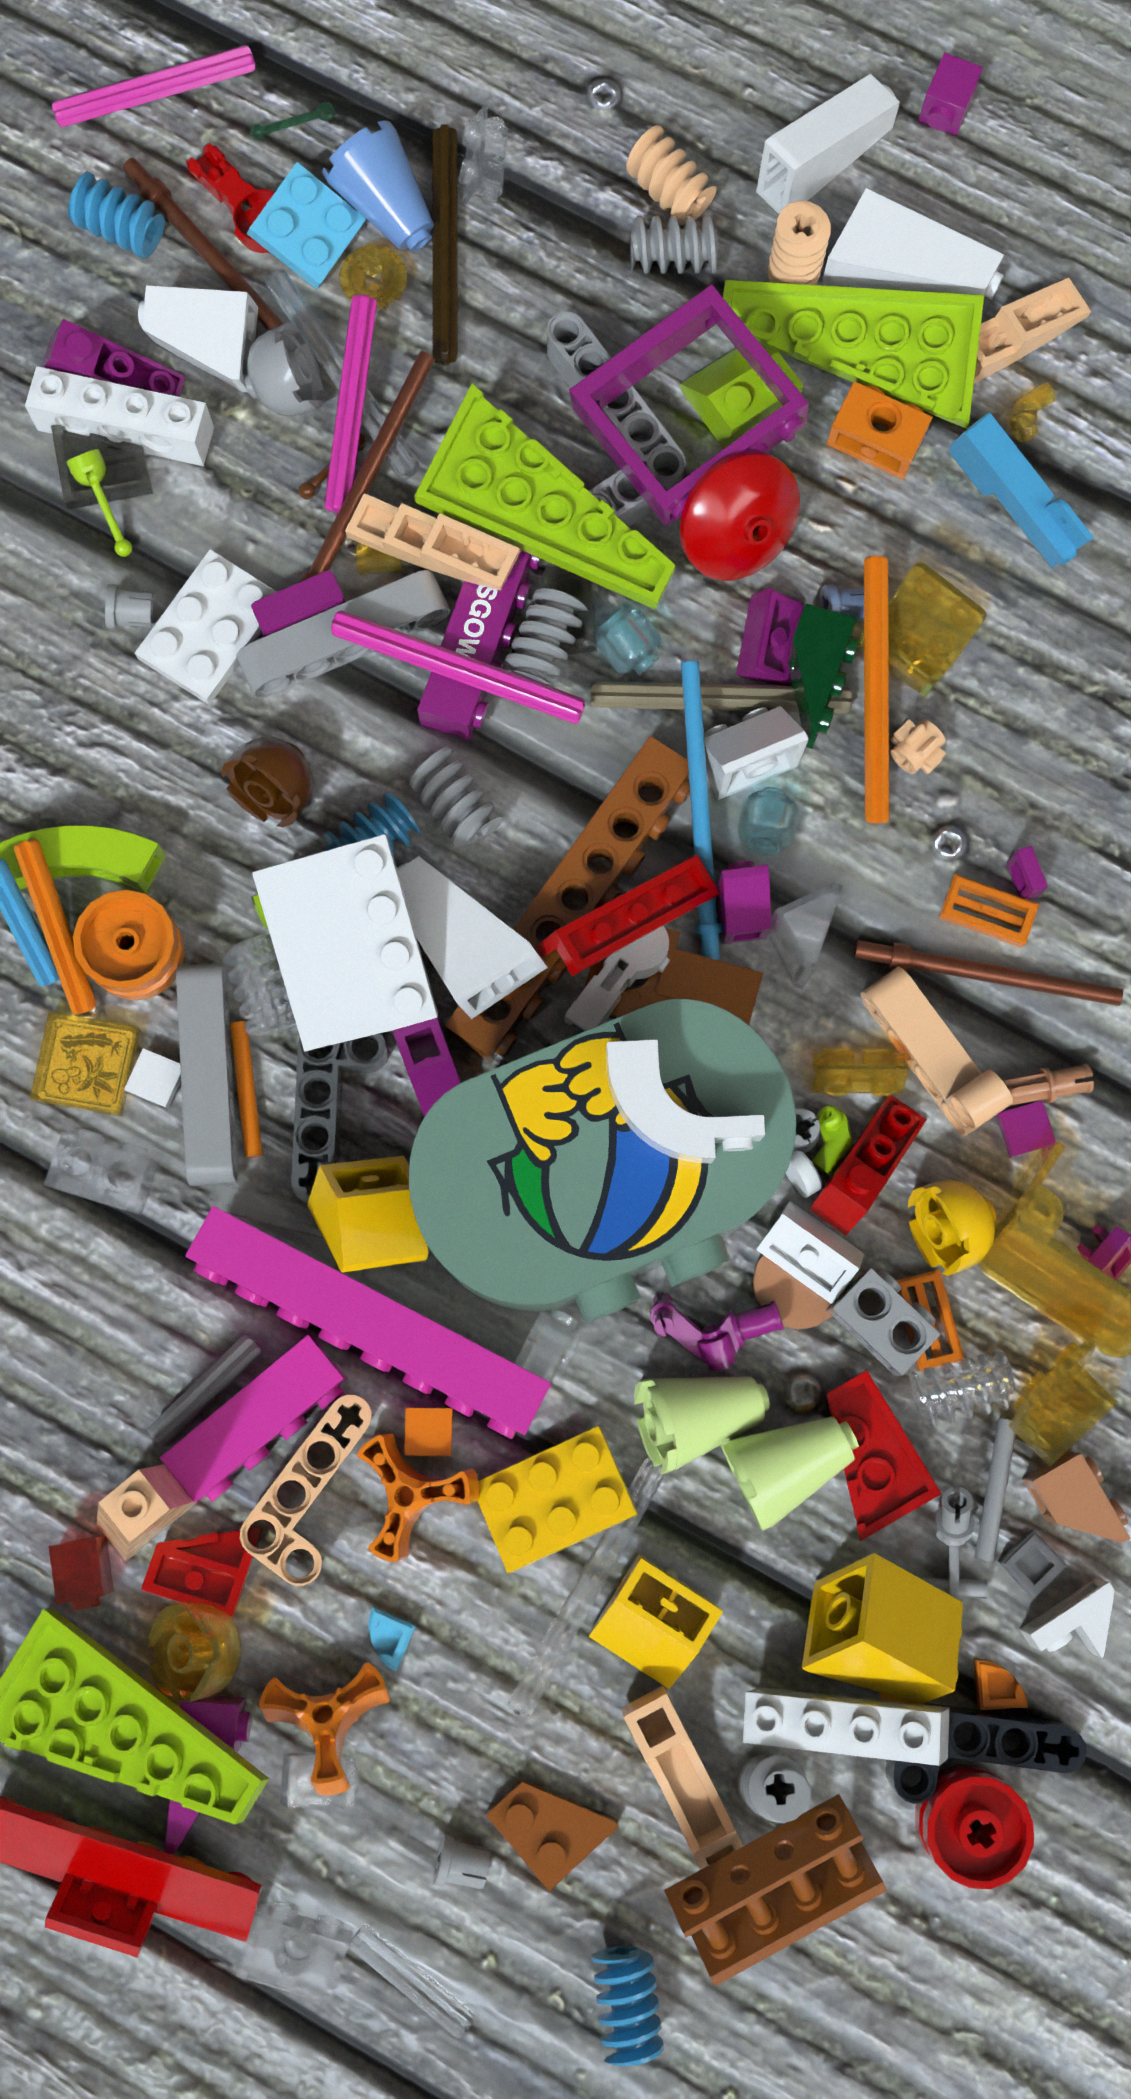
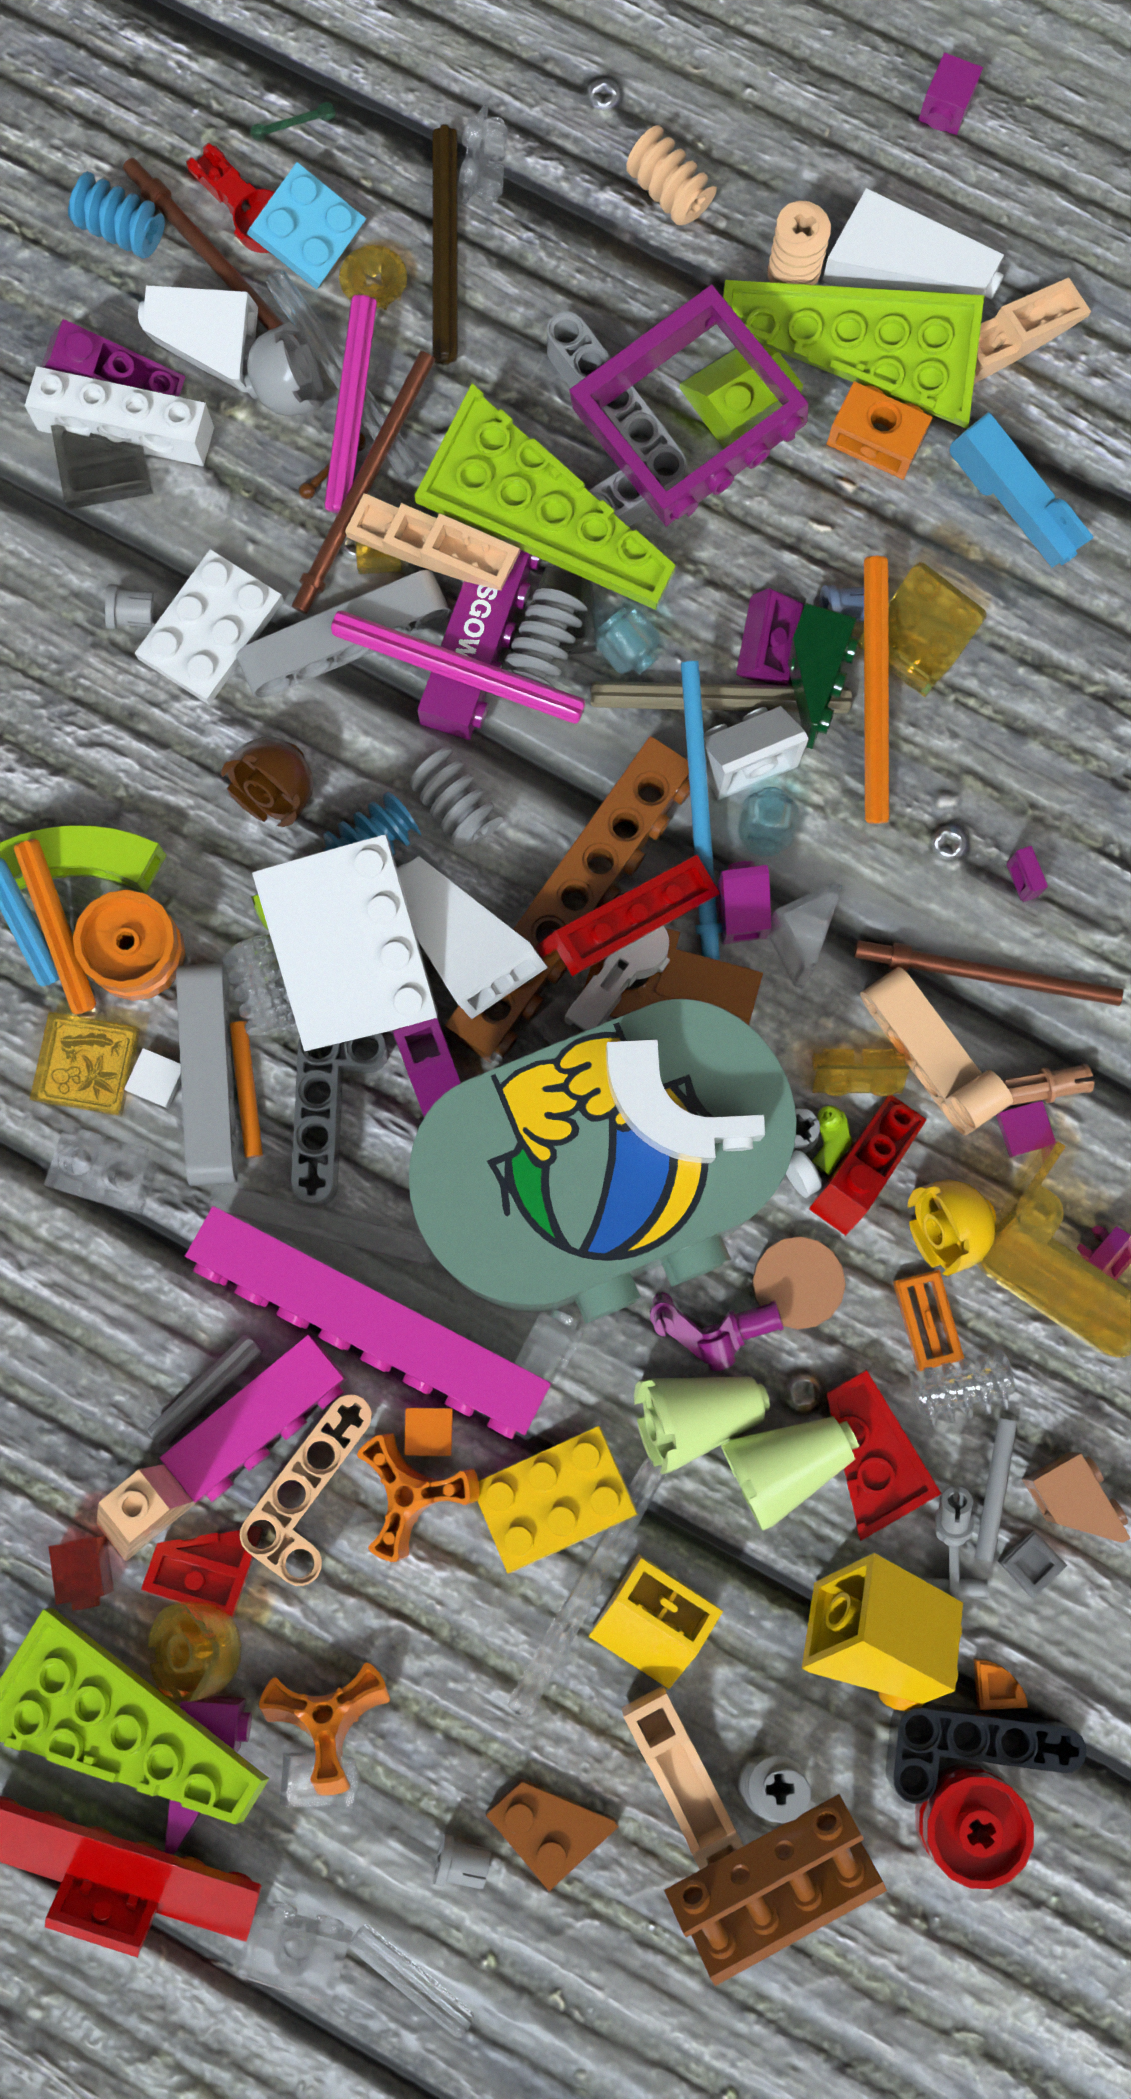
(89, 471): lime hinge -> none
(153, 86): dark pink axle -> none
(297, 603): magenta slope -> none
(367, 1213): yellow slope -> none
(381, 186): medium blue cone -> none
(389, 1636): medium azure tile -> none
(631, 2004): dark azure piece -> none
(674, 244): light grey piece -> none
(739, 515): red dish -> none
(811, 1252): white panel -> none
(824, 142): white slope -> none
(847, 1725): white brick -> none
(877, 1330): light grey brick -> none
(918, 746): light nougat gear -> none
(984, 927): orange tile -> none
(1024, 411): clear yellow arm -> none
(1061, 1404): clear yellow bracket -> none
(1084, 1610): white slope -> none

